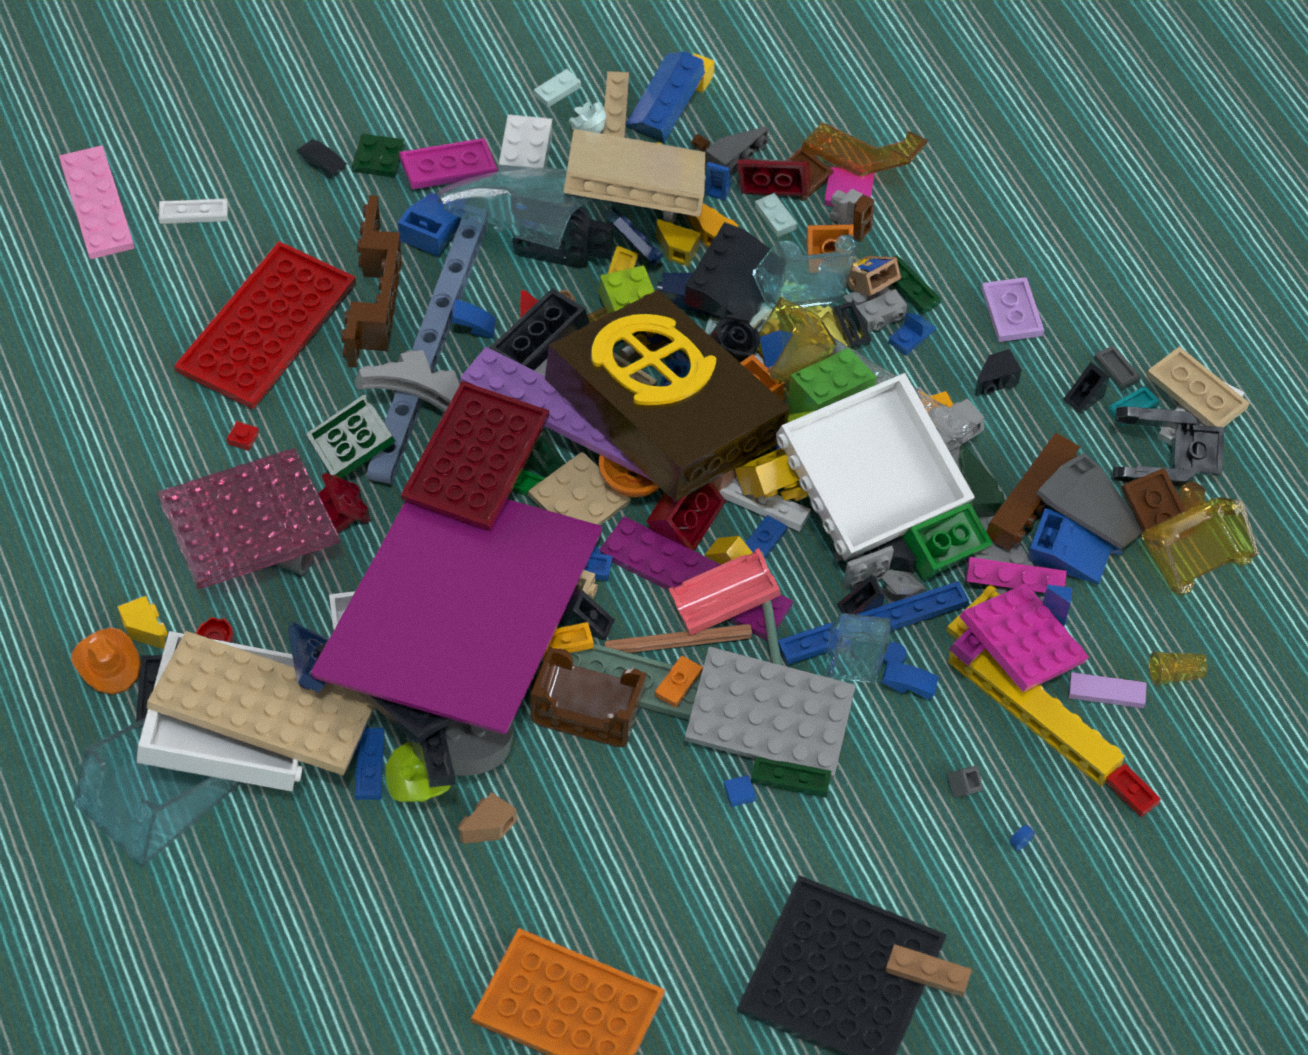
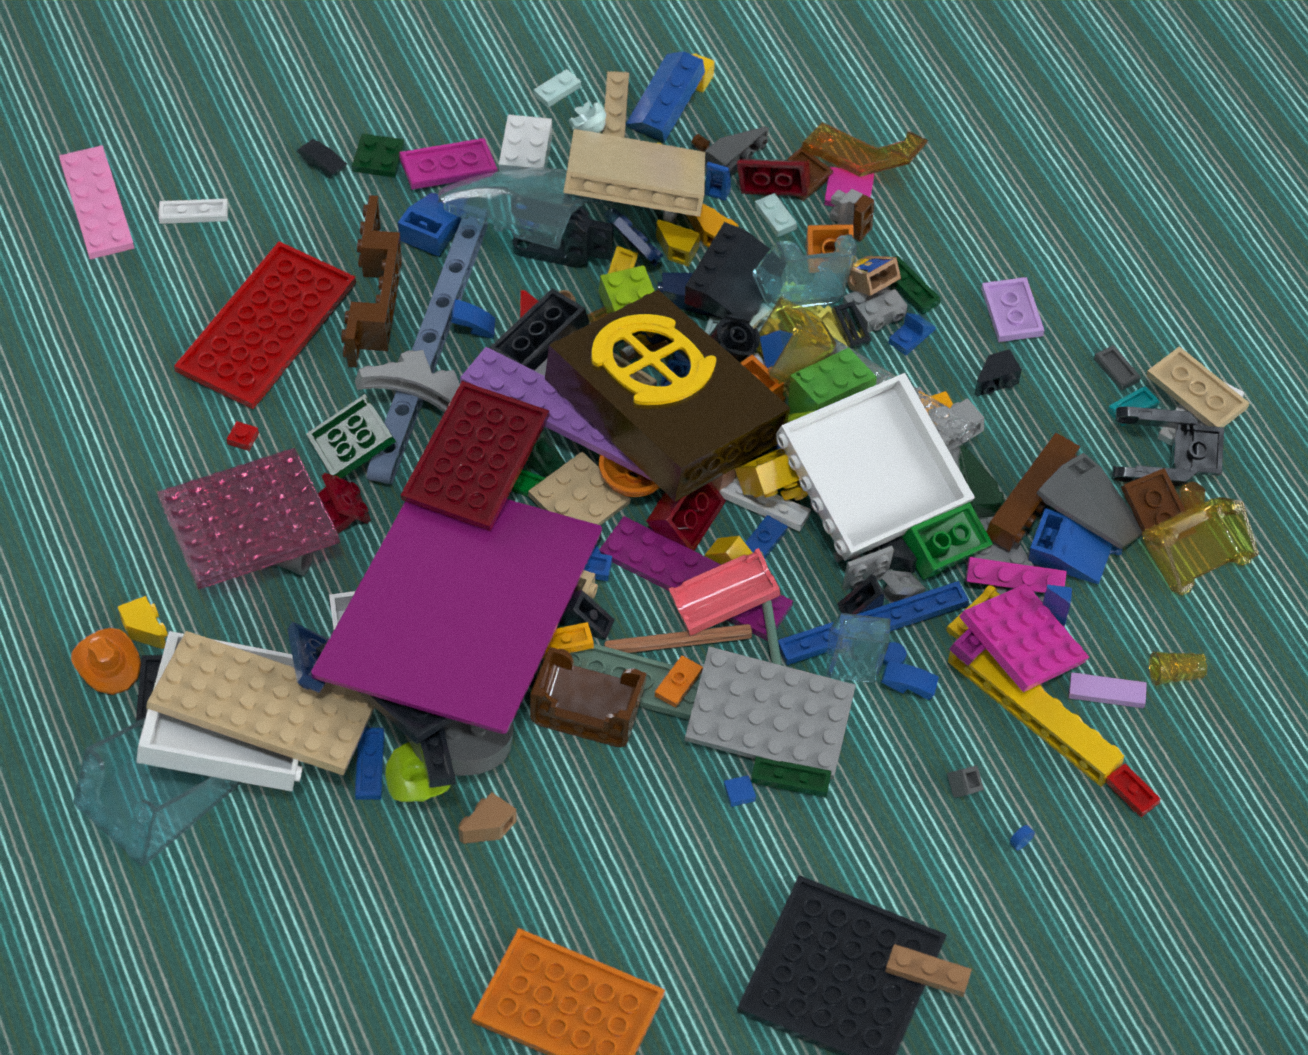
(216, 629): red hair -> none
(1088, 388): black slope -> none

